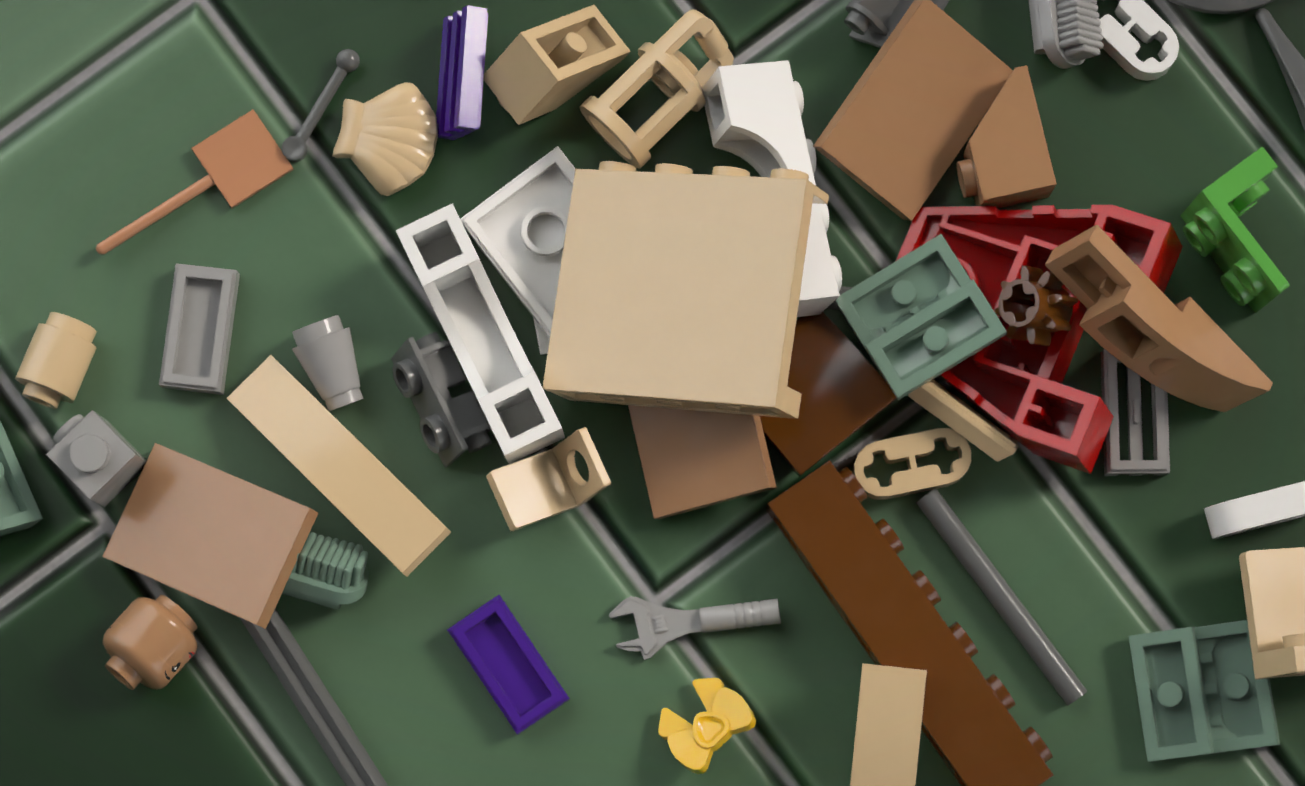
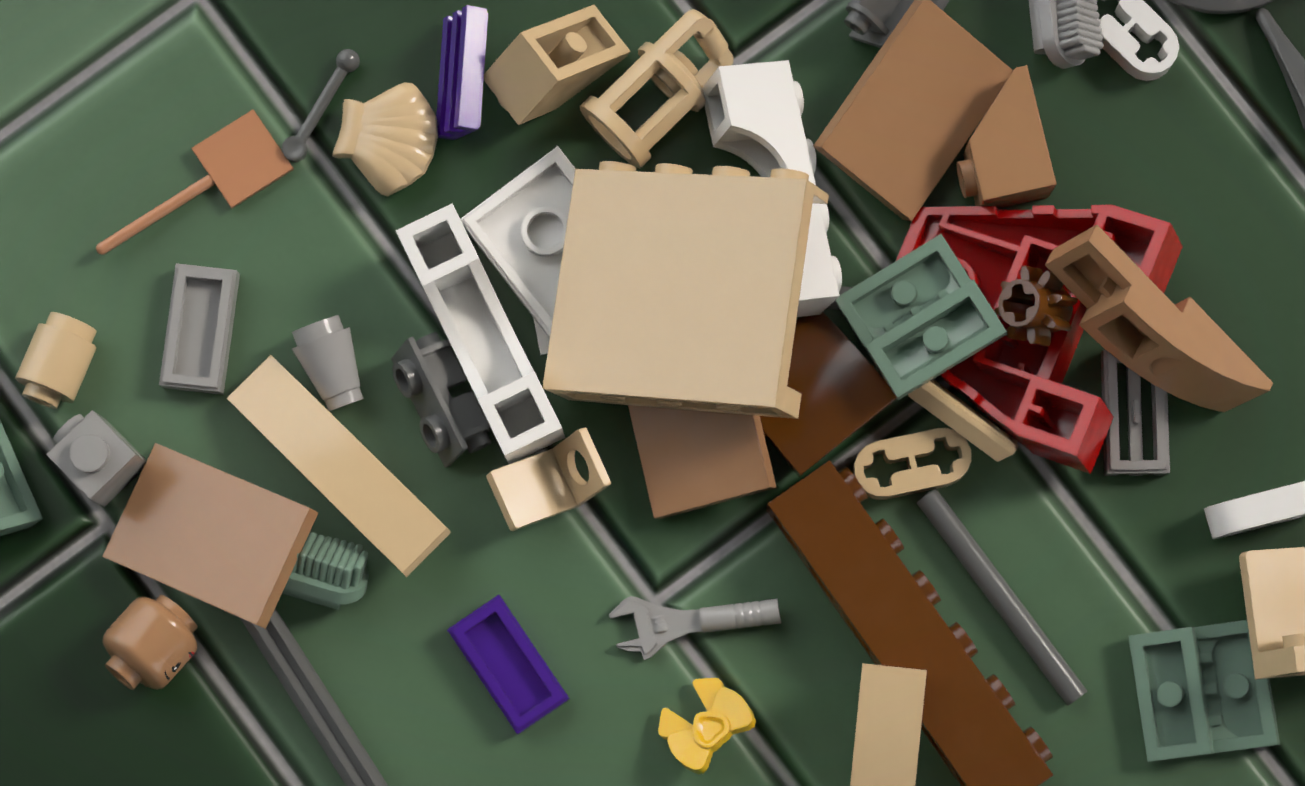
(1216, 230): bright green bracket -> none

